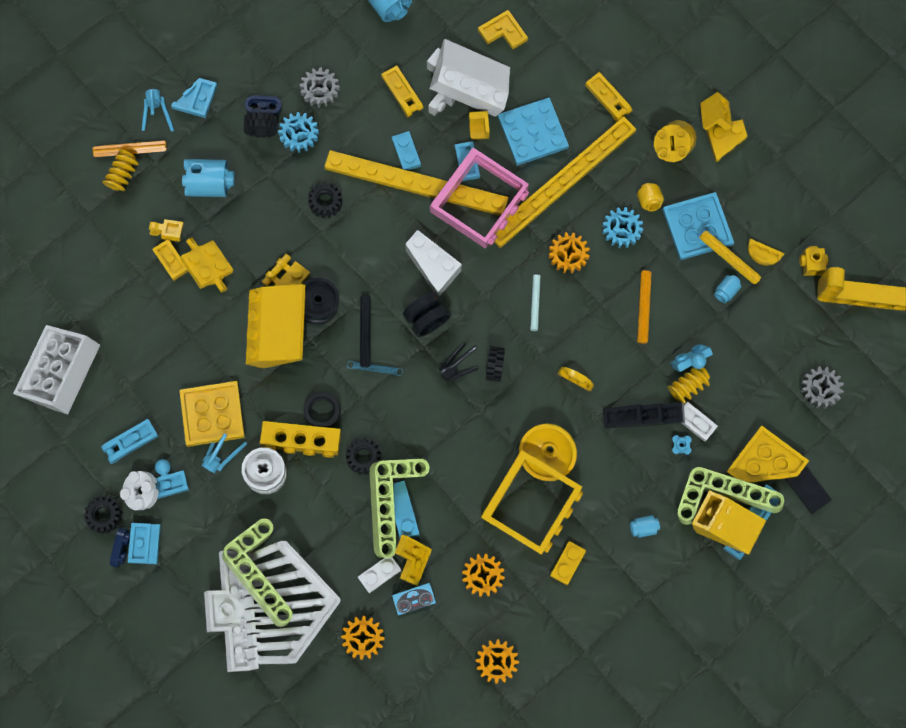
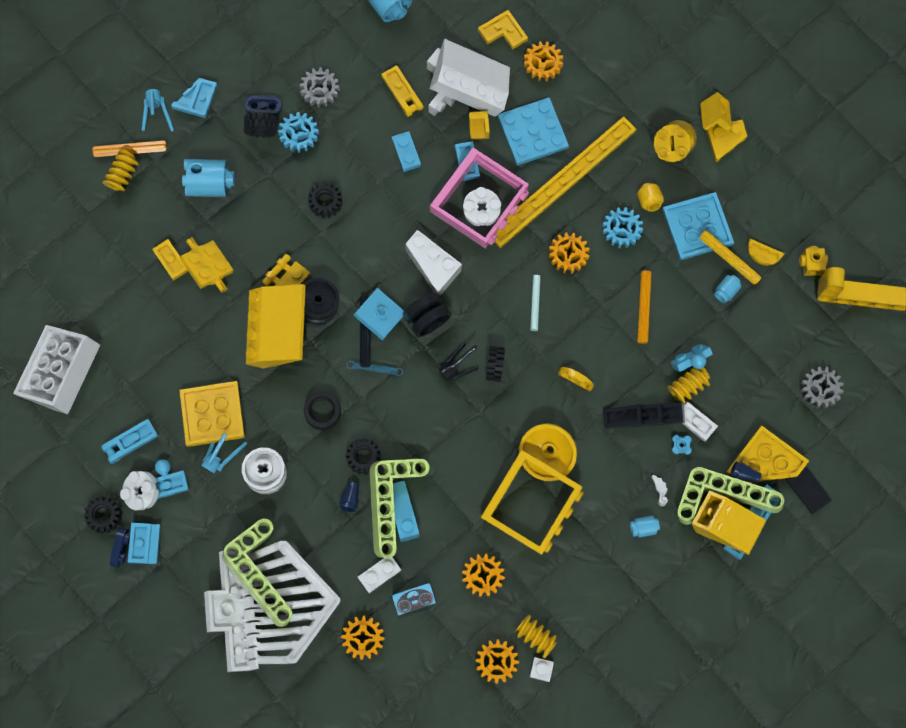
(169, 230): yellow plate -> none
(271, 430): yellow brick -> none
(349, 500): none -> dark blue cone
(379, 314): none -> medium azure plate
(414, 182): yellow plate -> none
(416, 556): yellow plate -> none
(482, 217): none -> white plate
(536, 635): none -> yellow piece
(541, 669): none -> white plate
(552, 63): none -> light orange gear
(568, 563): yellow plate -> none
(608, 96): yellow plate -> none
(661, 488): none -> white piece
(745, 473): none -> dark blue cone

